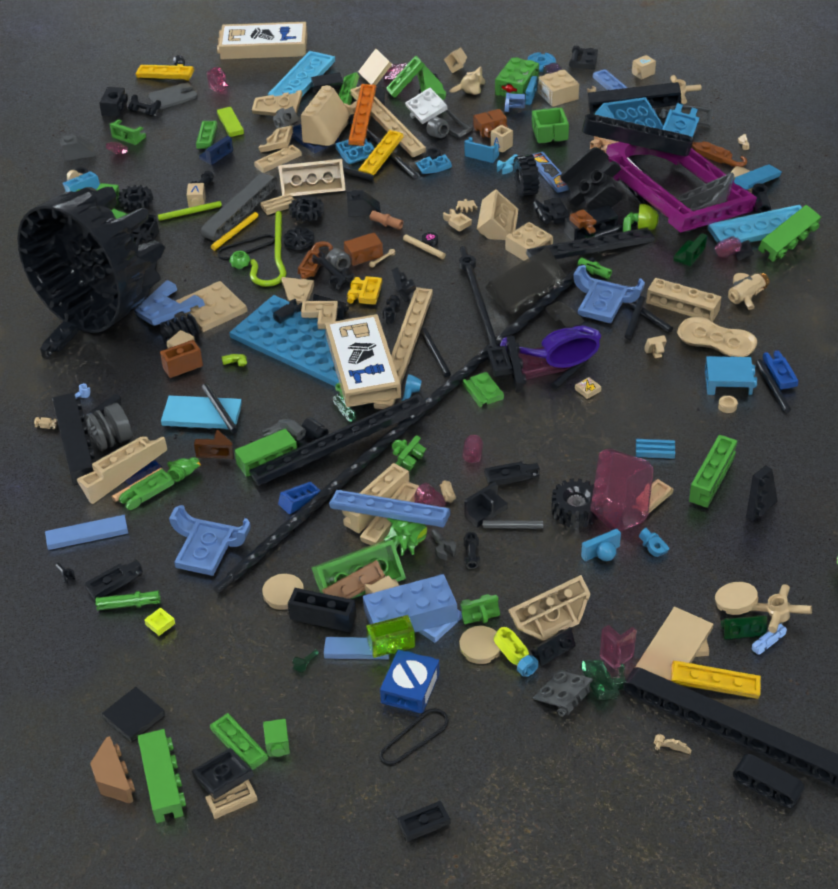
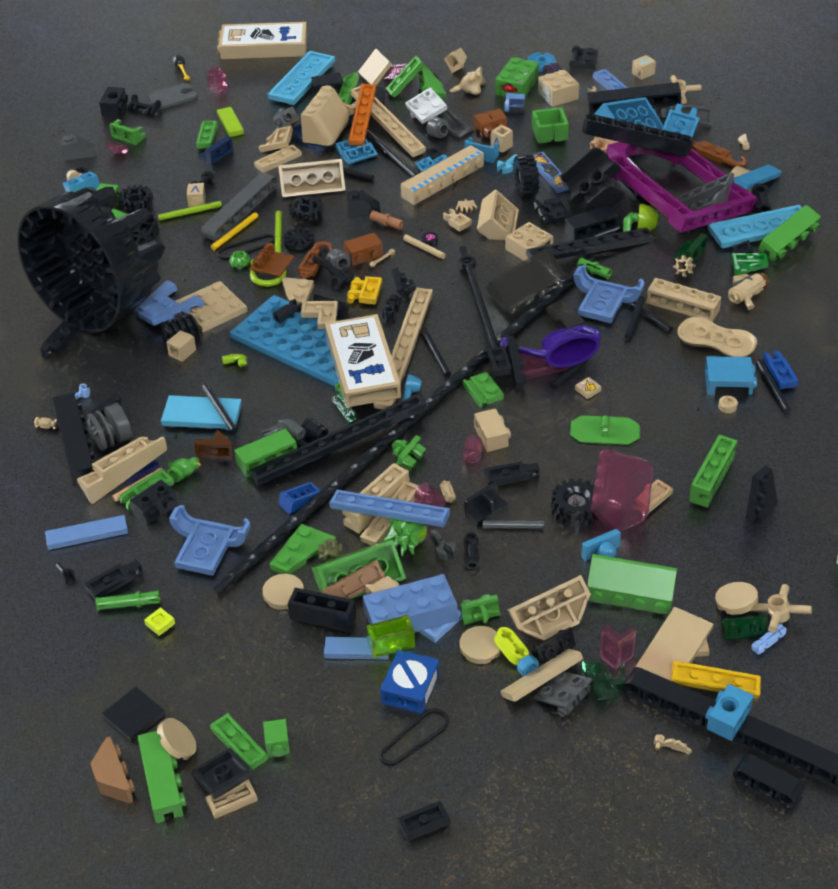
(154, 502): none -> black brick
(165, 72): yellow tile -> none
(176, 738): none -> tan tile
(181, 358): dark orange brick -> none
(270, 104): tan wing -> none
(270, 261): none -> dark orange hinge
(276, 204): tan tile -> none
(299, 548): none -> bright green wing
(301, 664): clear green hand -> none
(330, 550): none -> olive gear
(381, 152): yellow tile -> none
(442, 175): none -> tan brick
(491, 429): none -> tan brick
(531, 90): dark azure tile -> none
(541, 675): none -> tan tile
(583, 219): dark orange plate -> none
(605, 430): none -> bright green shield
(631, 584): none -> bright green slope
(651, 540): dark azure piece -> none
(655, 346): tan tile -> none
(655, 448): dark azure tile -> none
(679, 266): none -> tan gear
(728, 246): clear pink brick -> none
(729, 712): none -> dark azure brick
(749, 262): none -> green wing

